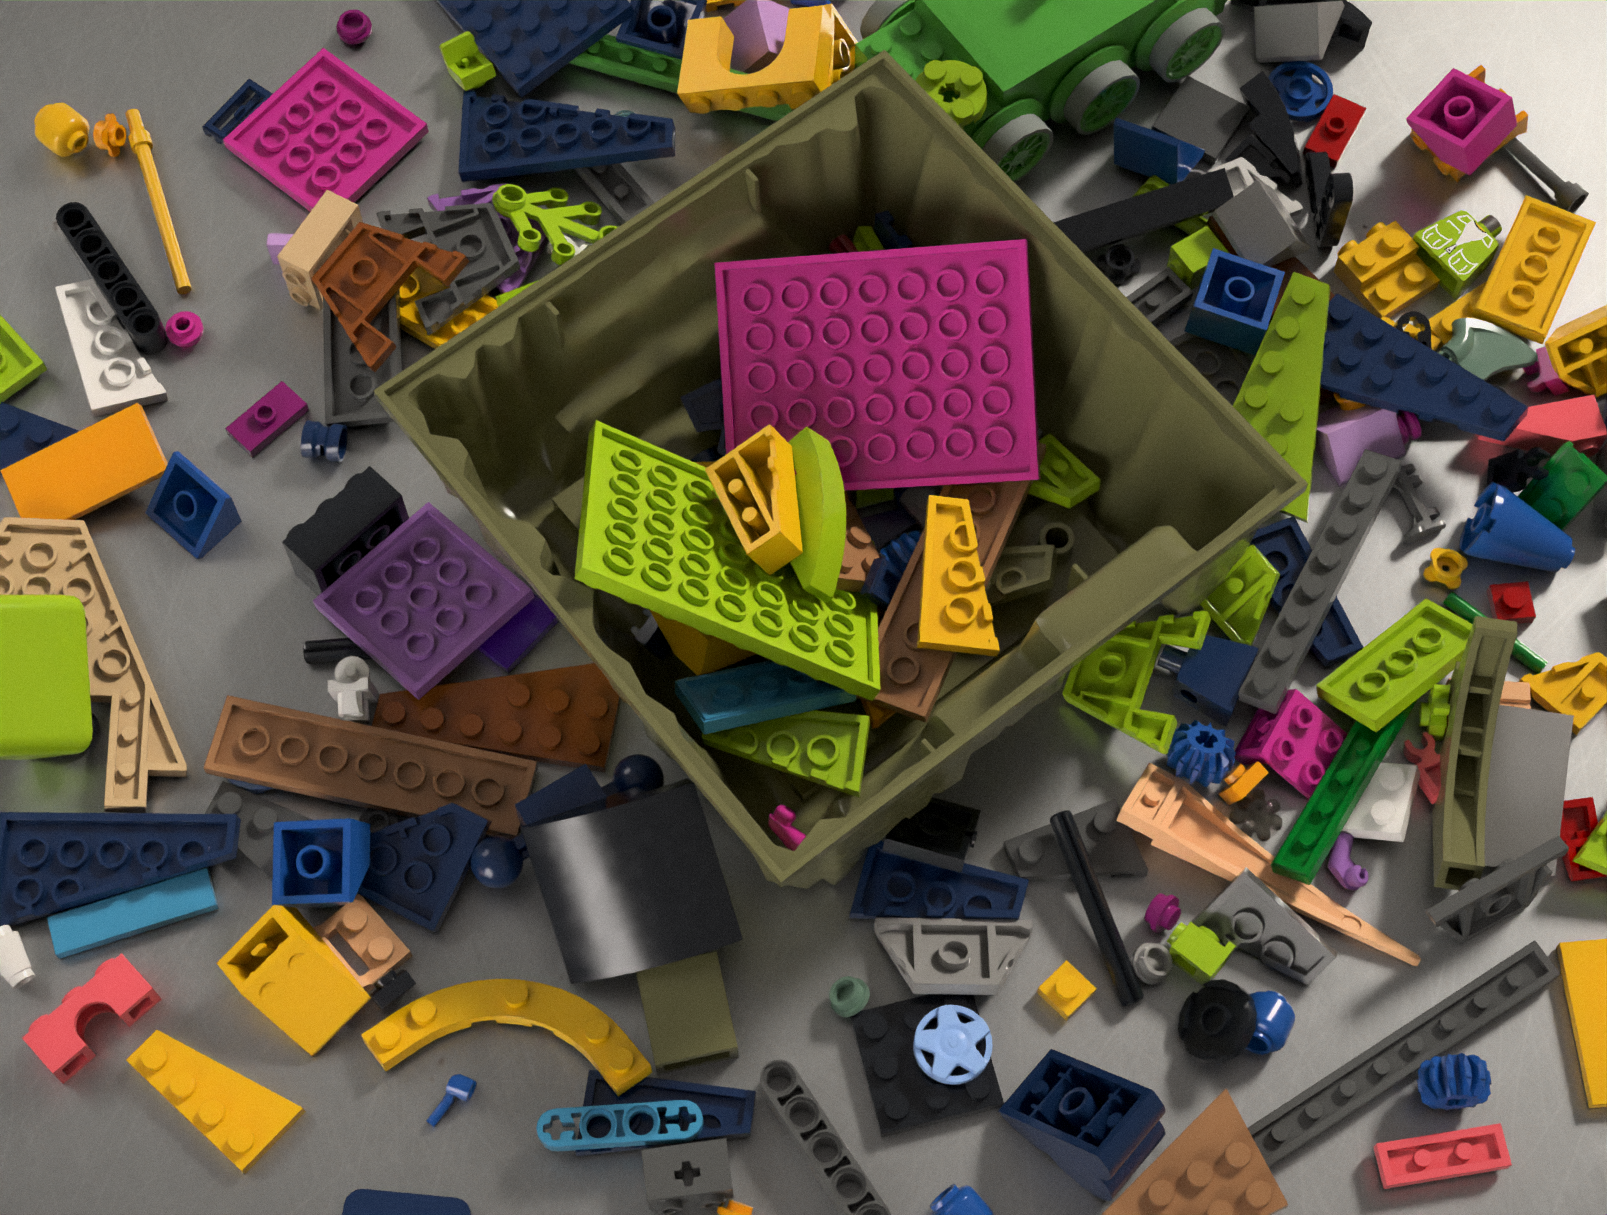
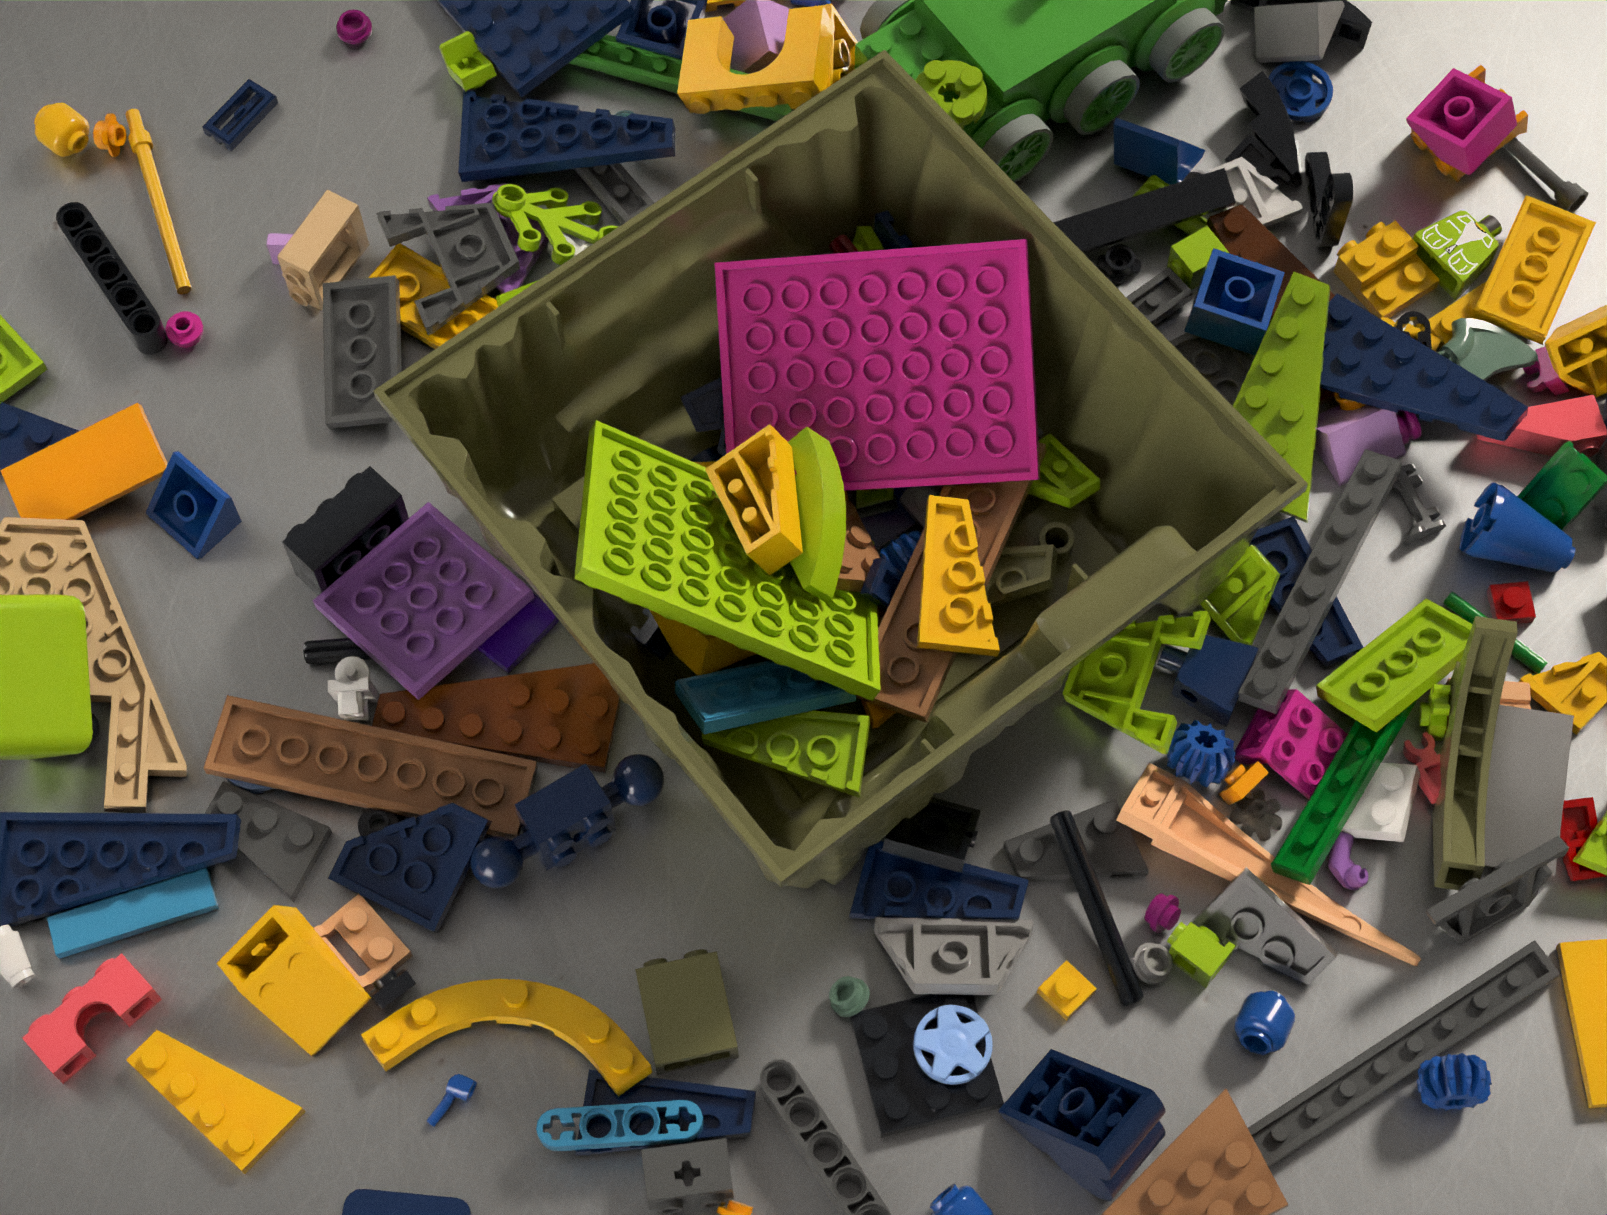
(105, 353): white wing -> none
(267, 419): magenta plate -> none
(319, 862): blue slope -> none
(324, 441): dark blue wheel -> none
(326, 133): dark pink plate -> none
(367, 274): dark orange wing -> none
(631, 882): black slope -> none
(780, 824): dark pink arm -> none
(1202, 118): dark grey tile -> none
(1217, 1021): black tile -> none
(1260, 226): light grey slope -> none
(1335, 128): red plate -> none
(1442, 1156): coral plate -> none
(1450, 558): yellow plate -> none
(1516, 467): black plate -> none

